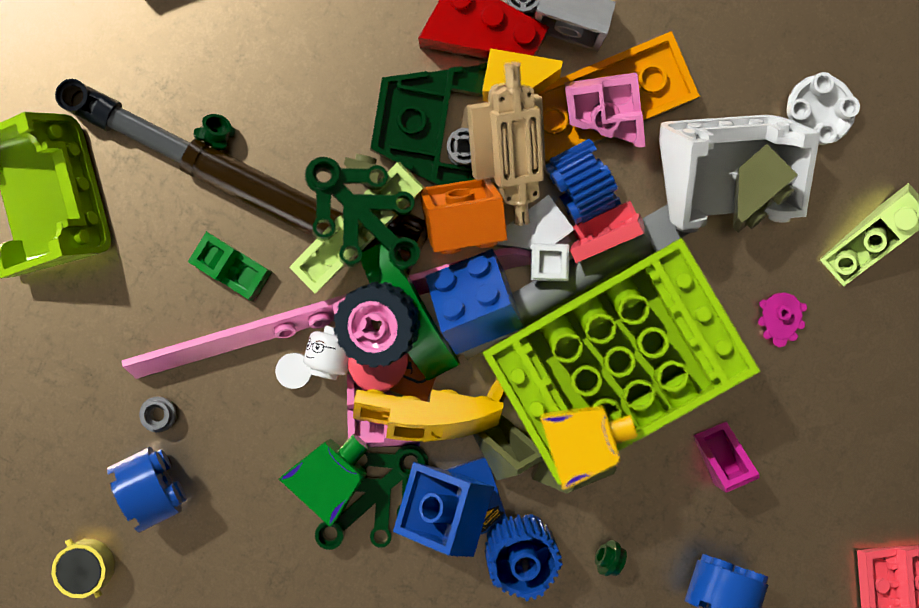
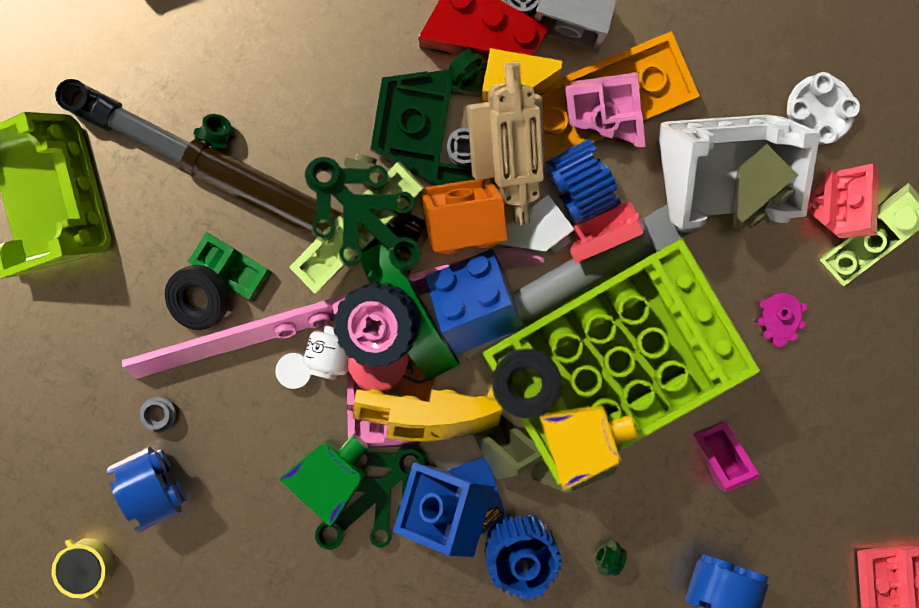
(181, 308): none -> black tyre
(466, 66): none -> dark green plate
(535, 405): none -> black tyre
(549, 262): white tile -> none
(847, 201): none -> coral slope

